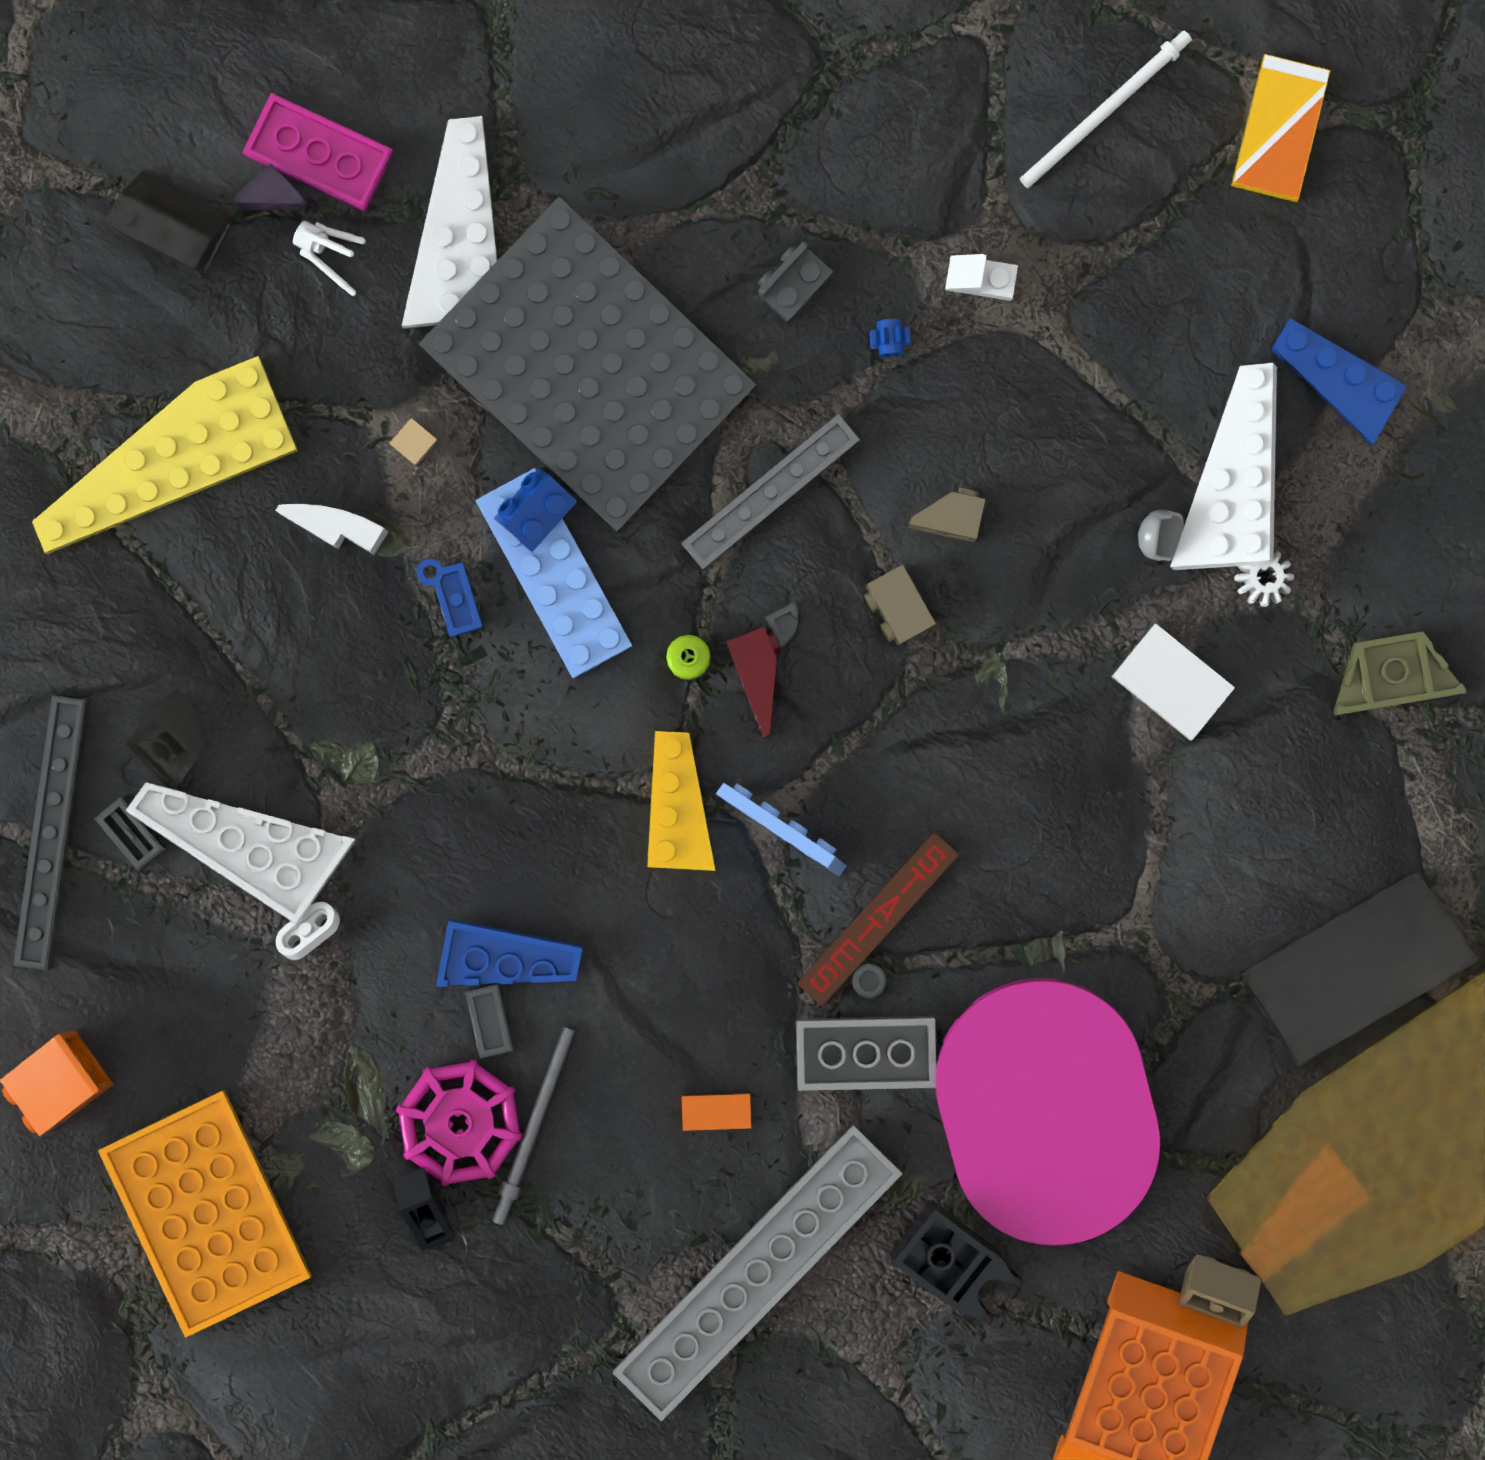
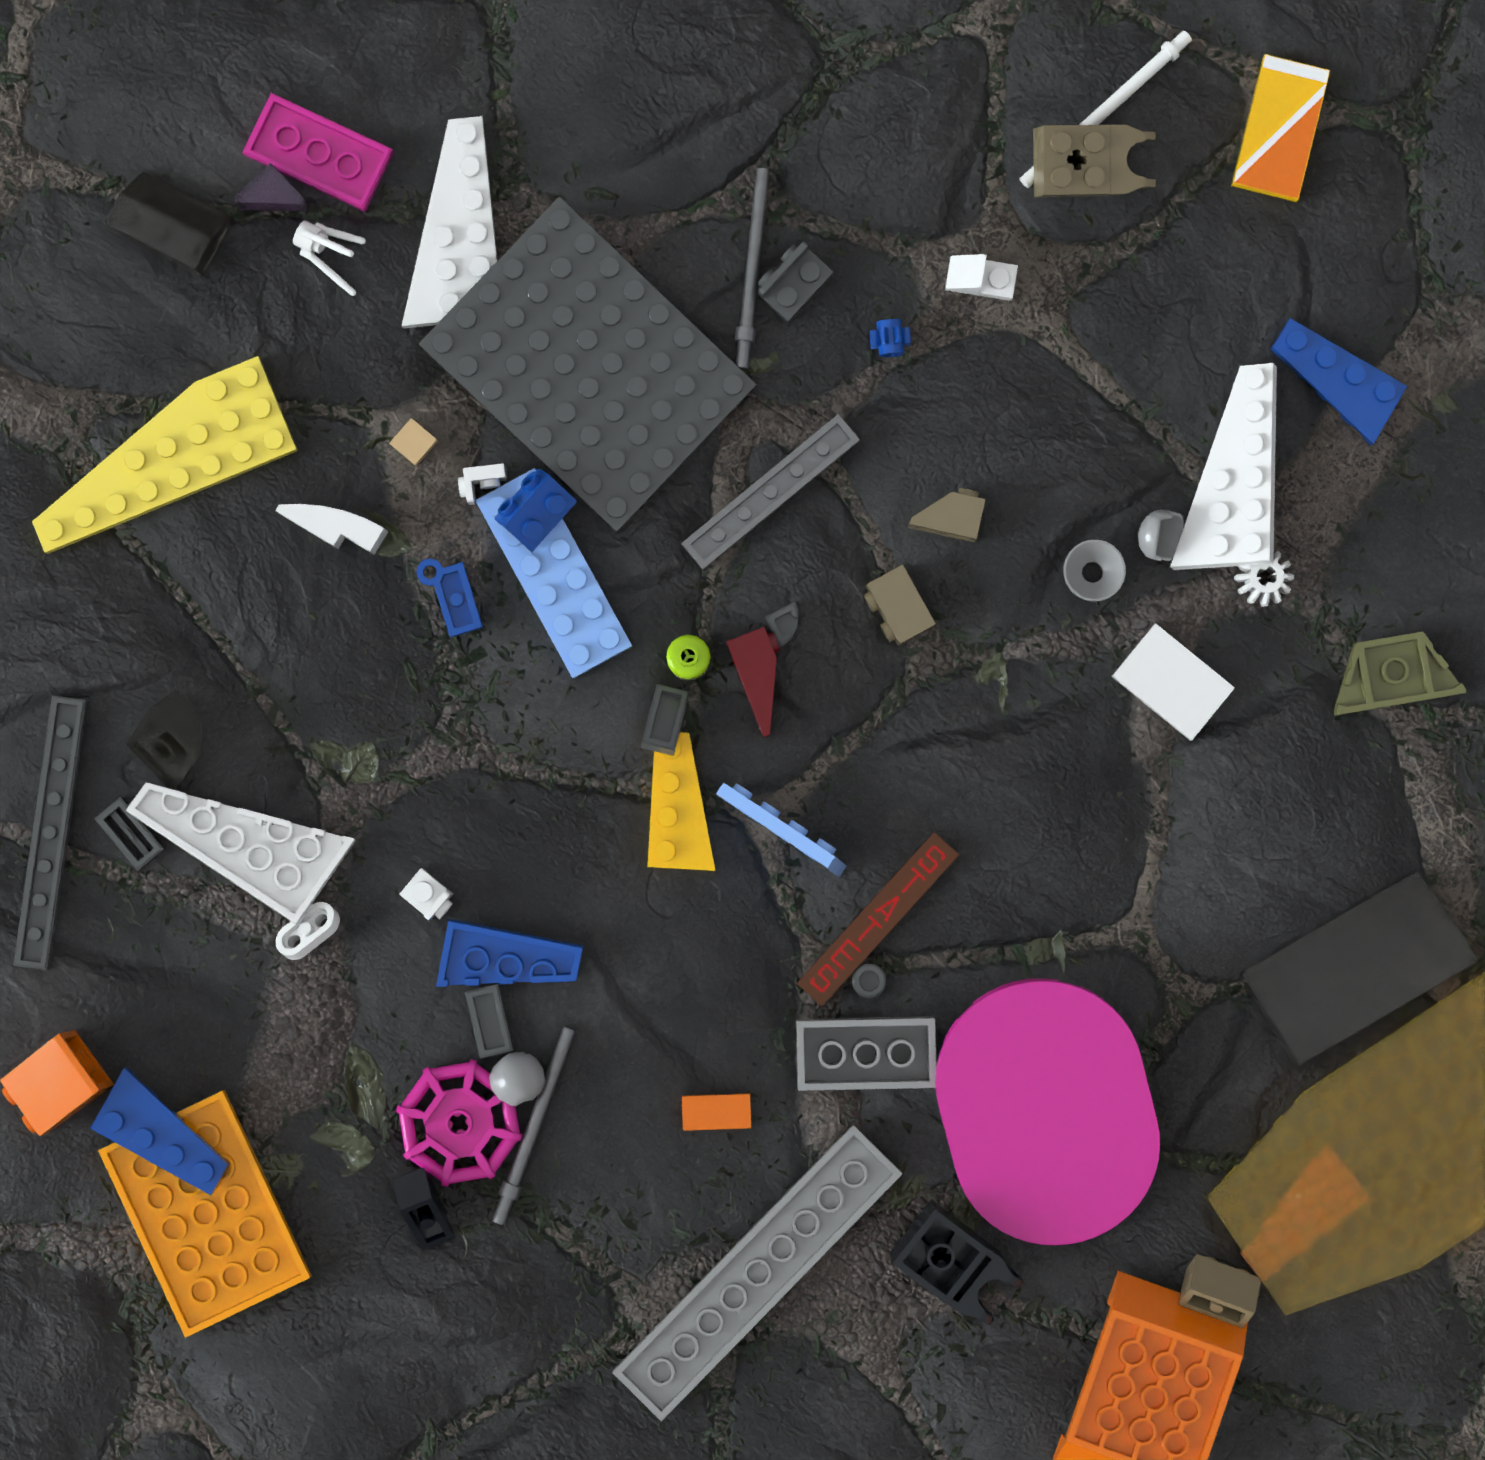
(148, 1128): none -> blue wing
(427, 895): none -> white bracket
(487, 476): none -> white bracket
(517, 1078): none -> light grey hair
(665, 719): none -> dark grey tile
(745, 333): none -> flat silver bar
(1099, 158): none -> dark tan brick
(1109, 561): none -> light grey piece

